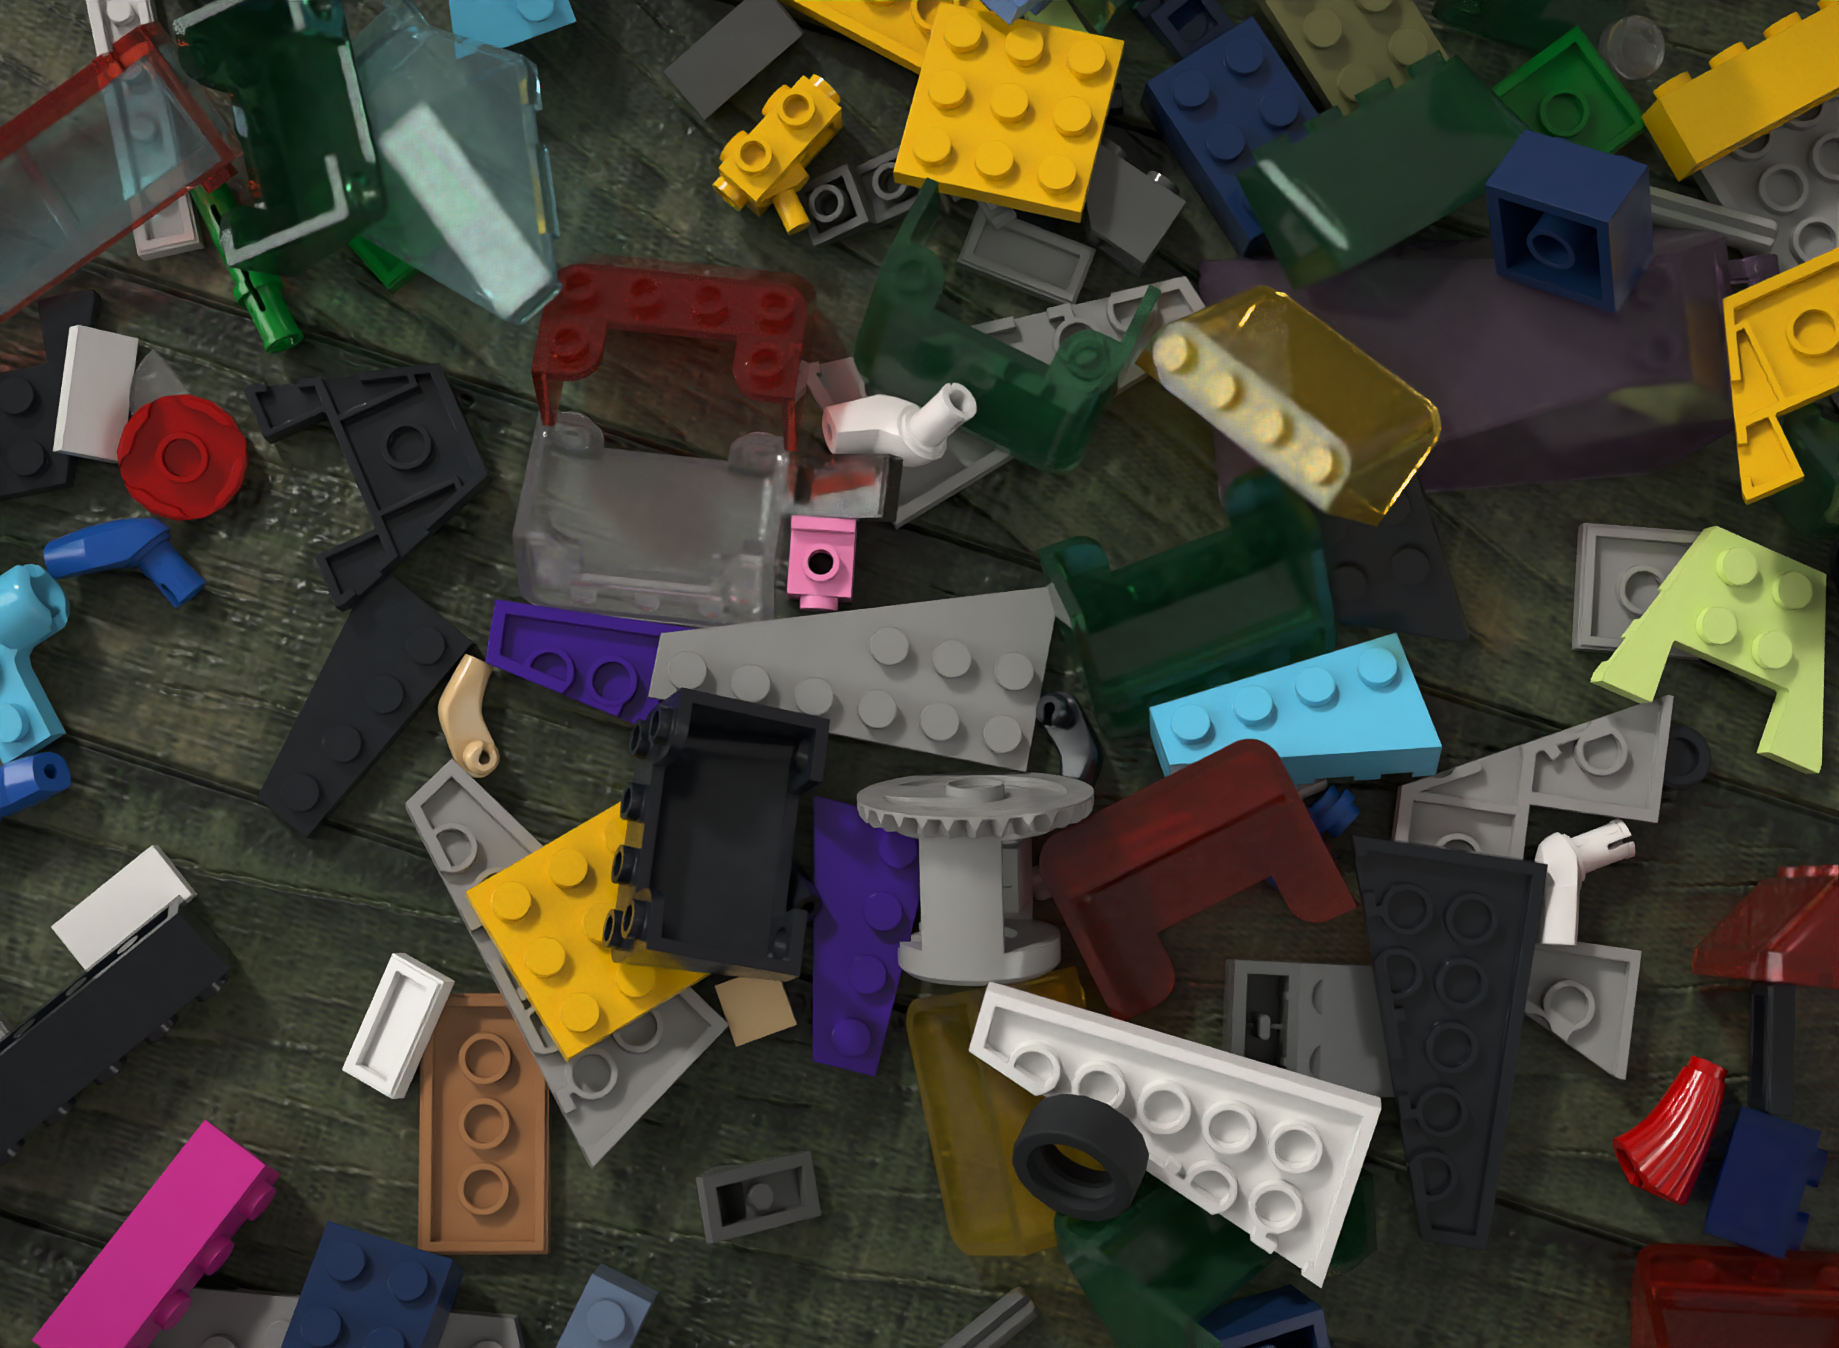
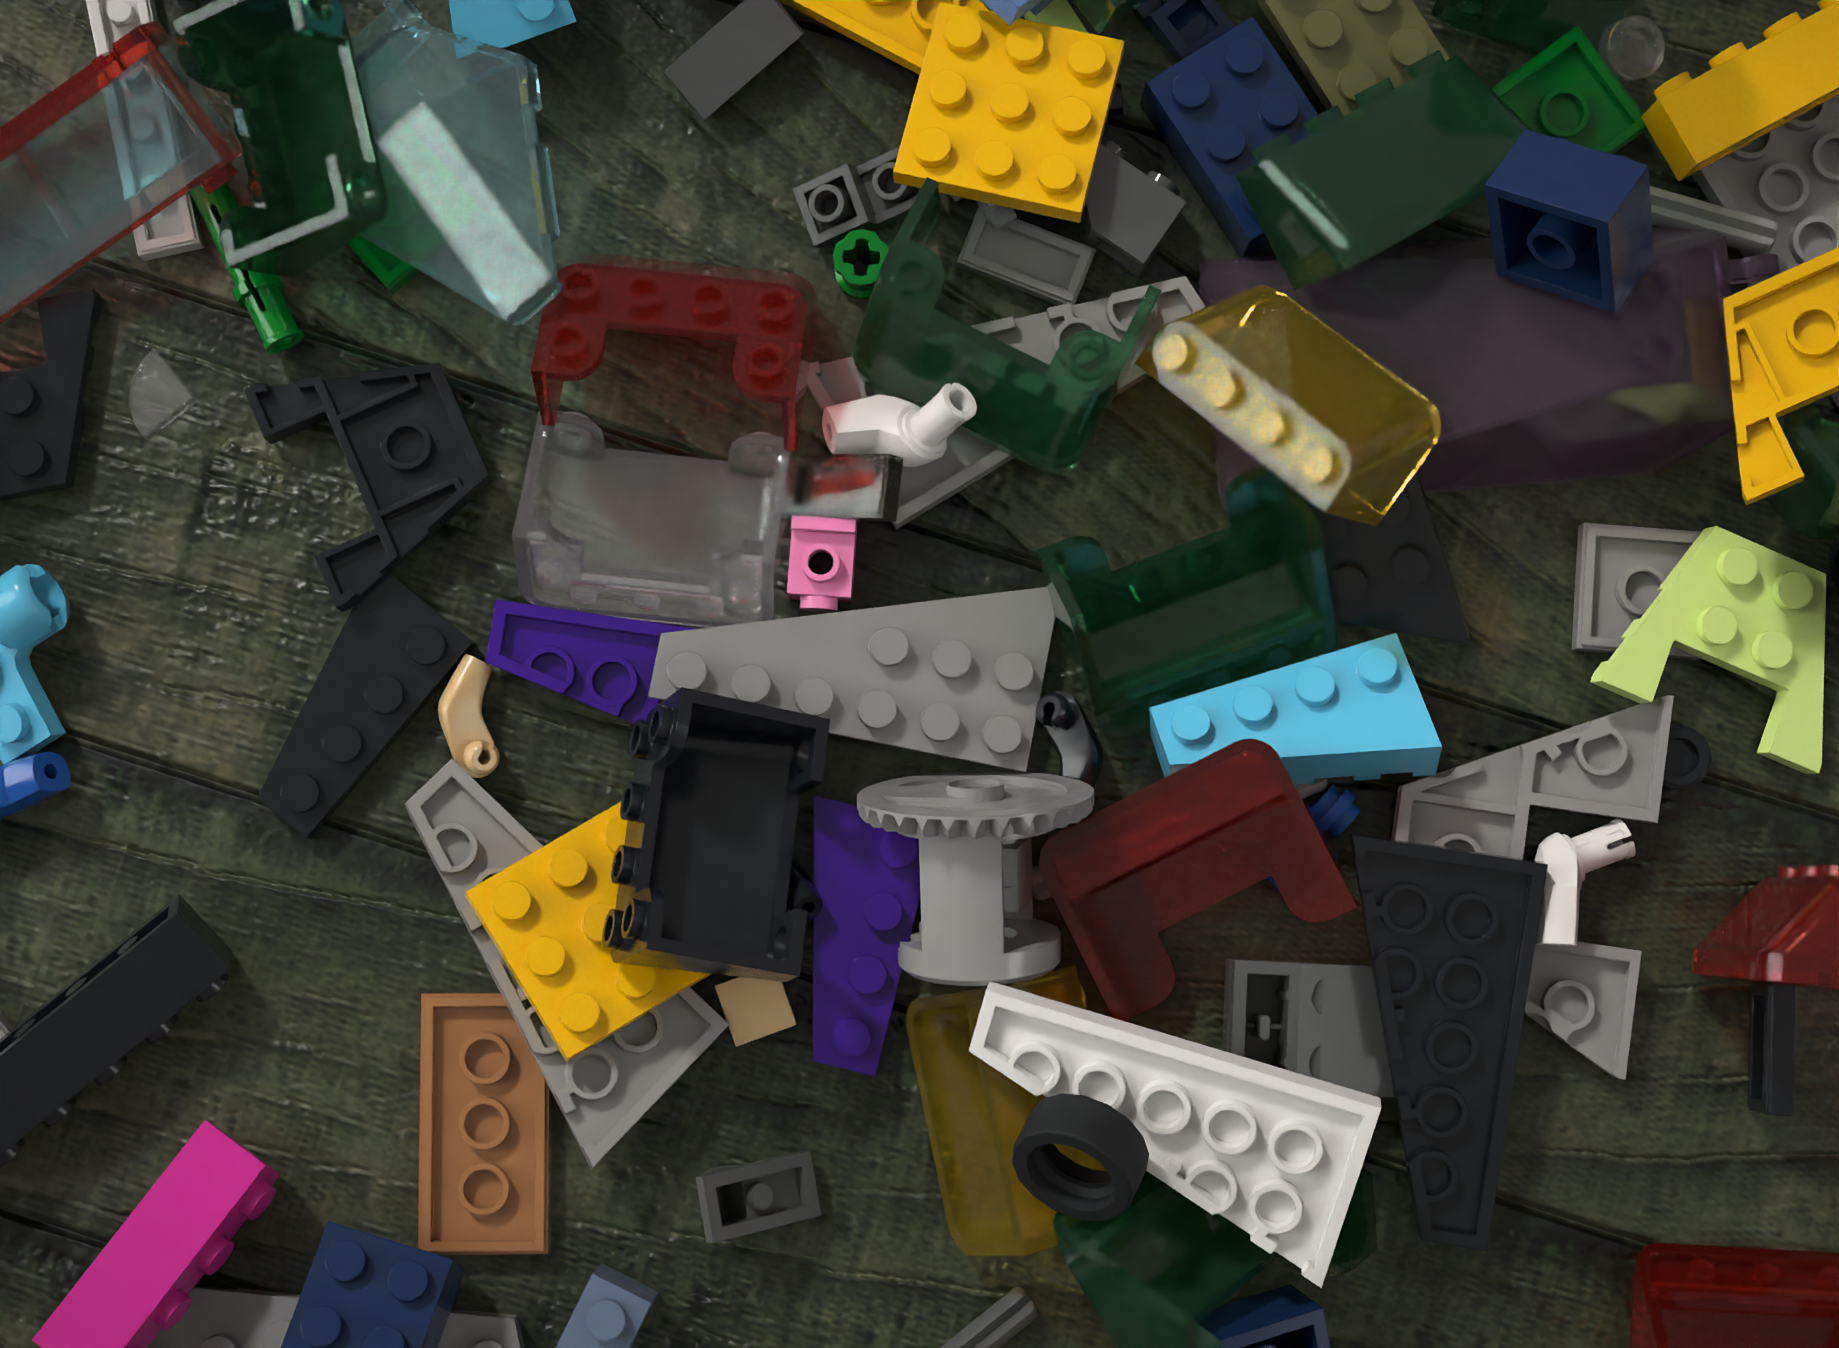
(95, 393): white tile -> none
(121, 905): white tile -> none
(126, 544): blue arm -> none
(183, 457): red tile -> none
(398, 1025): white tile -> none
(772, 158): yellow brick -> none
(845, 256): none -> green bush
(1673, 1140): red piece -> none
(1764, 1184): clear blue brick -> none

